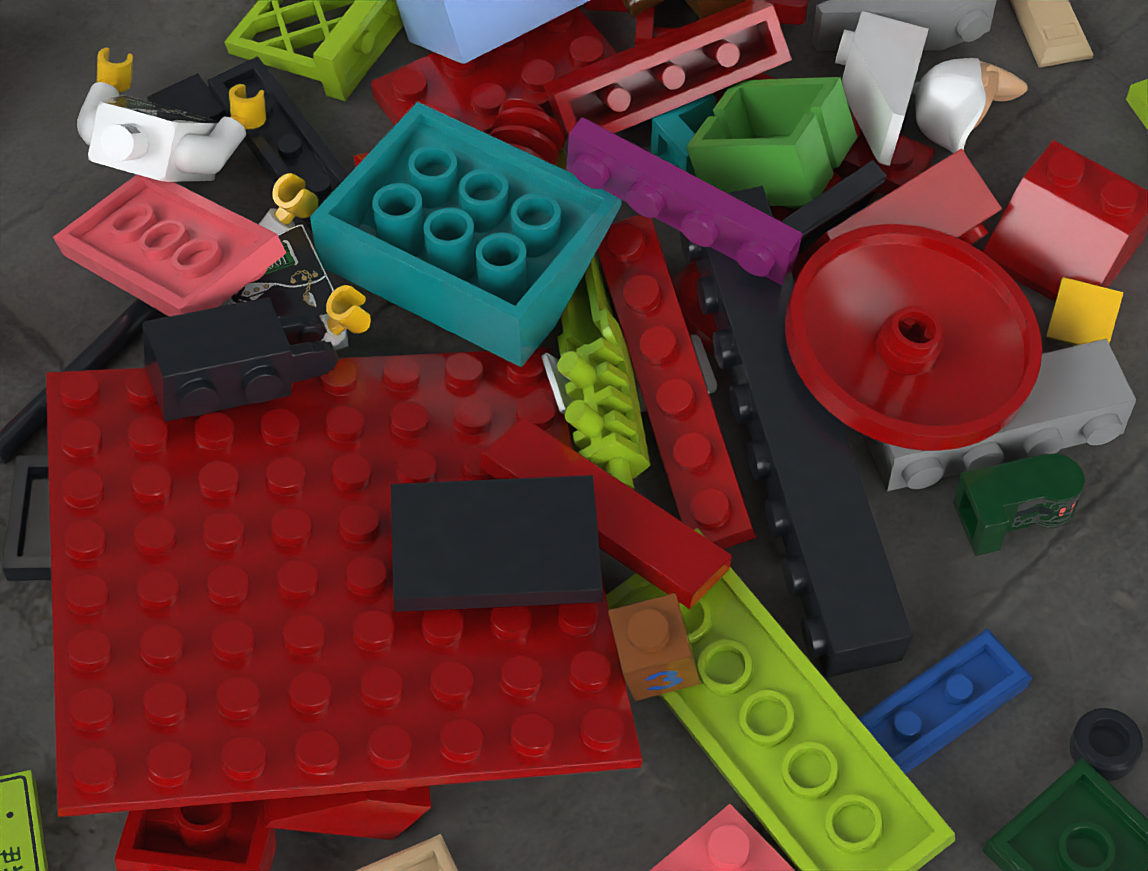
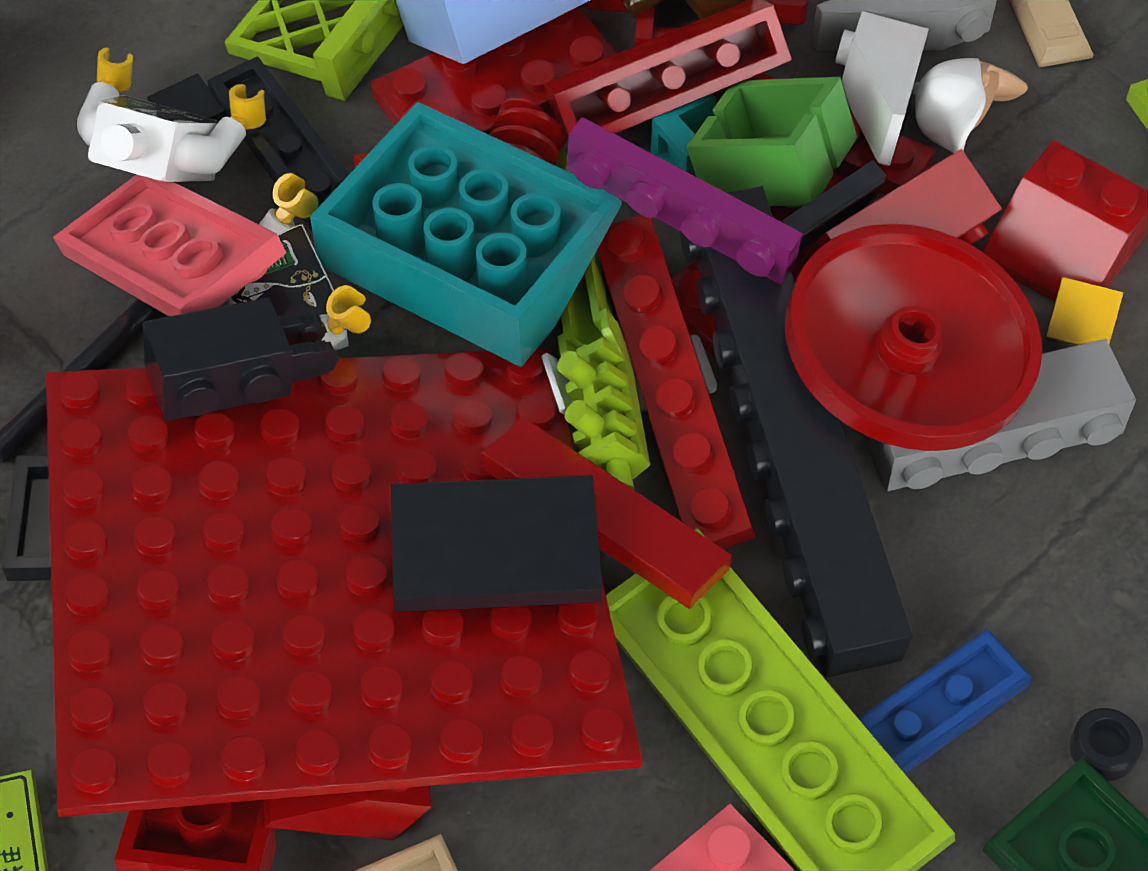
(654, 647): dark orange brick -> none
(1017, 495): dark green leg -> none

